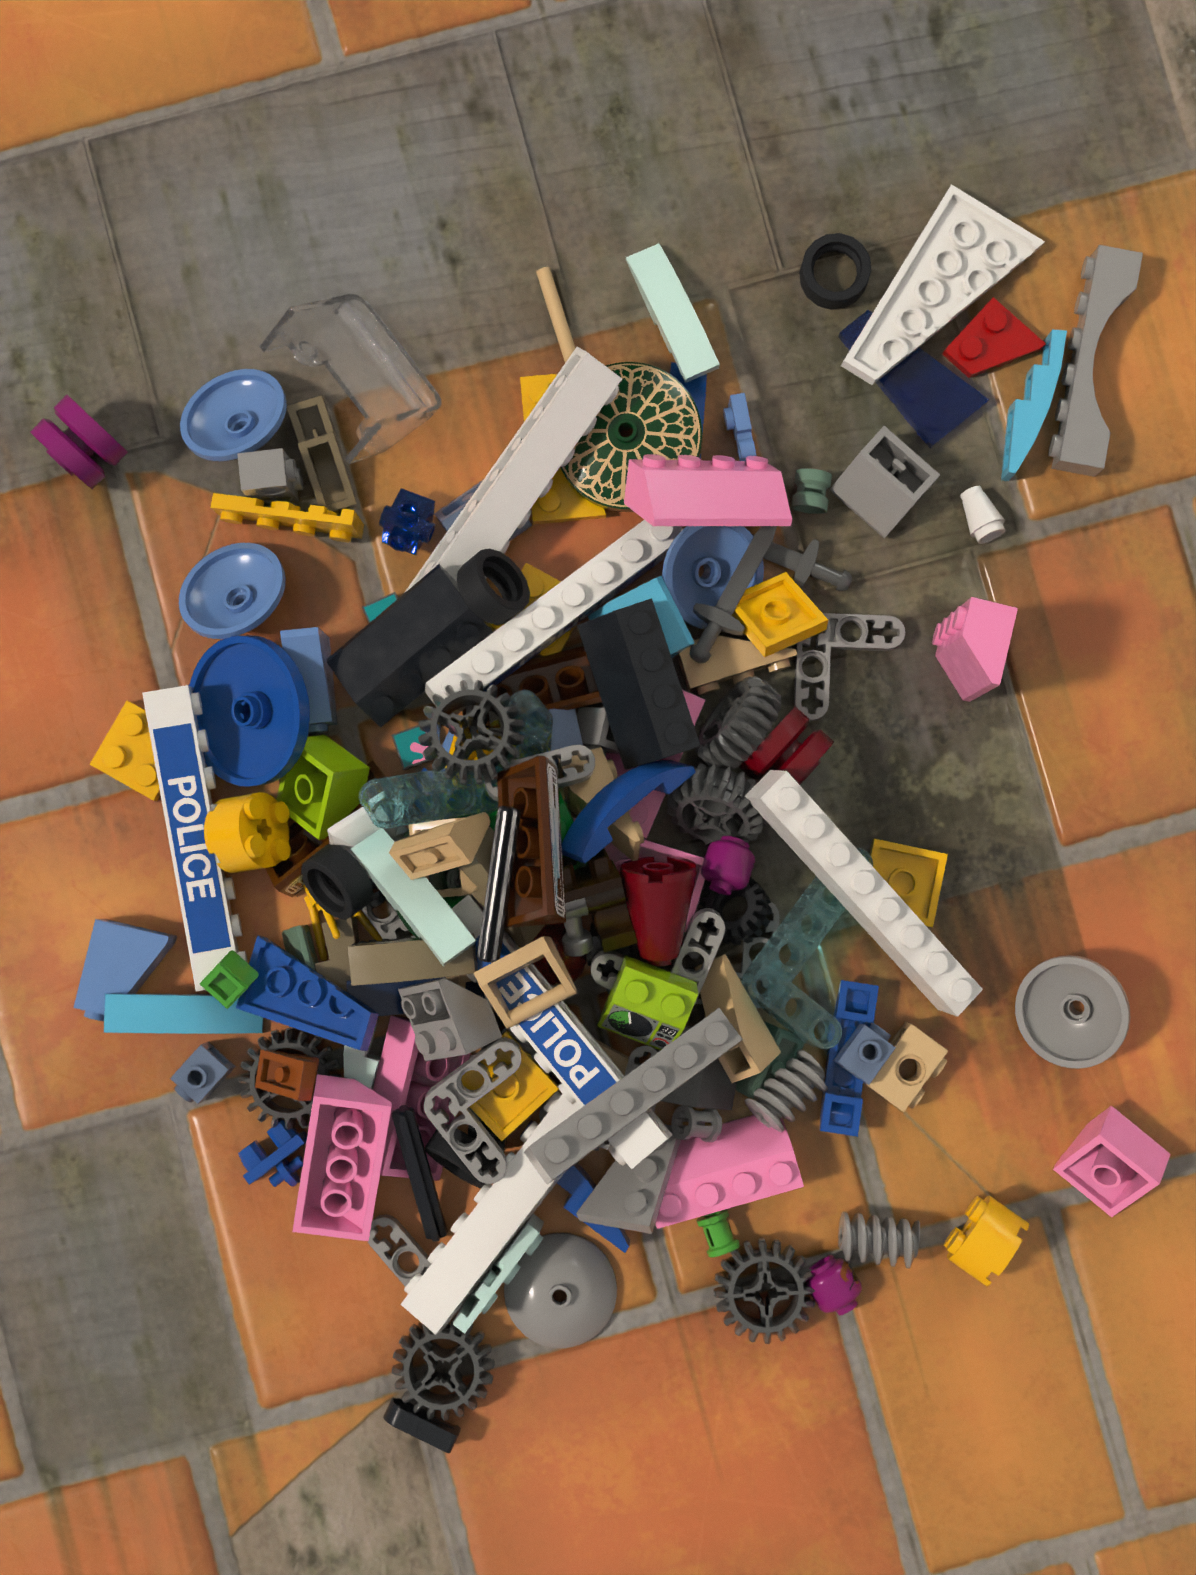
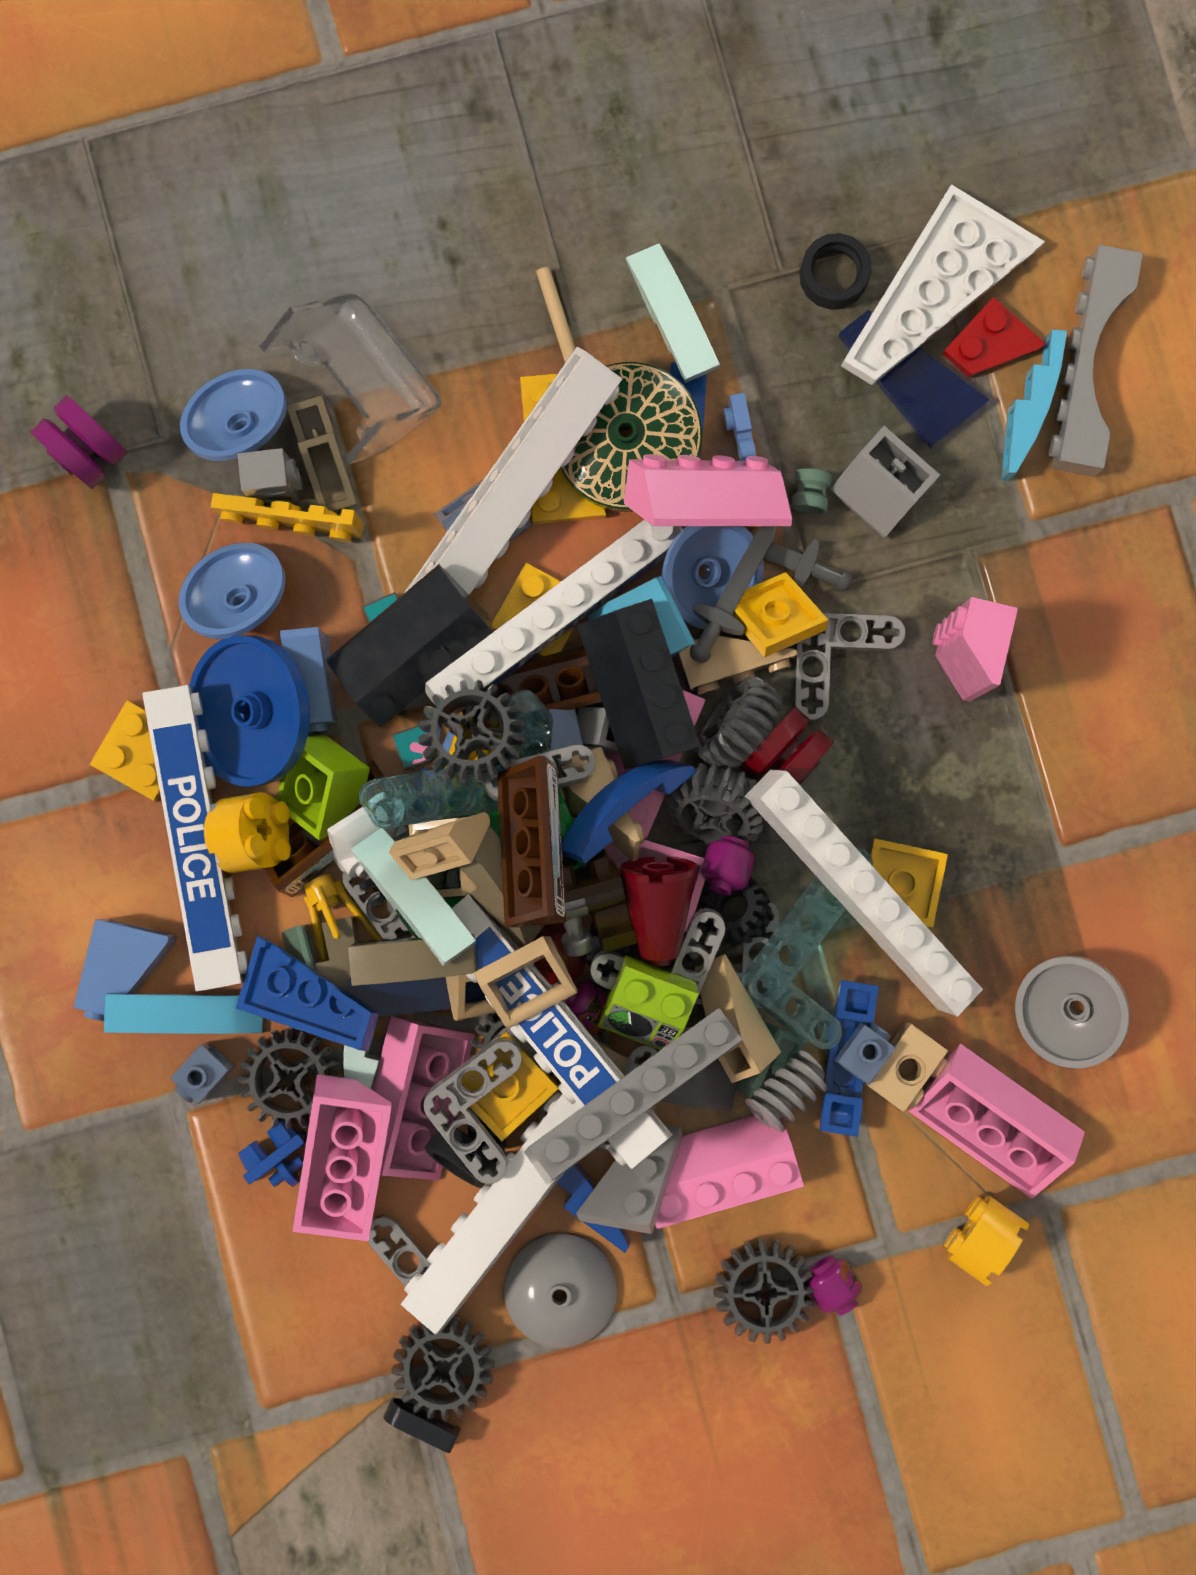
(229, 979): bright green slope -> none
(287, 1074): dark orange slope -> none
(337, 881): black tyre -> none
(408, 522): clear blue brick -> none
(419, 1173): black axle -> none
(448, 1019): light grey slope -> none
(482, 598): black tyre -> none
(498, 883): black axle -> none
(501, 1272): light aqua wing -> none
(588, 1004): none -> magenta head
(696, 1124): light grey bush -> none
(718, 1233): bright green bush -> none
(878, 1238): light grey piece -> none
(982, 516): white cone -> none
(999, 1122): none -> bright pink slope
(1113, 1162): bright pink slope -> none

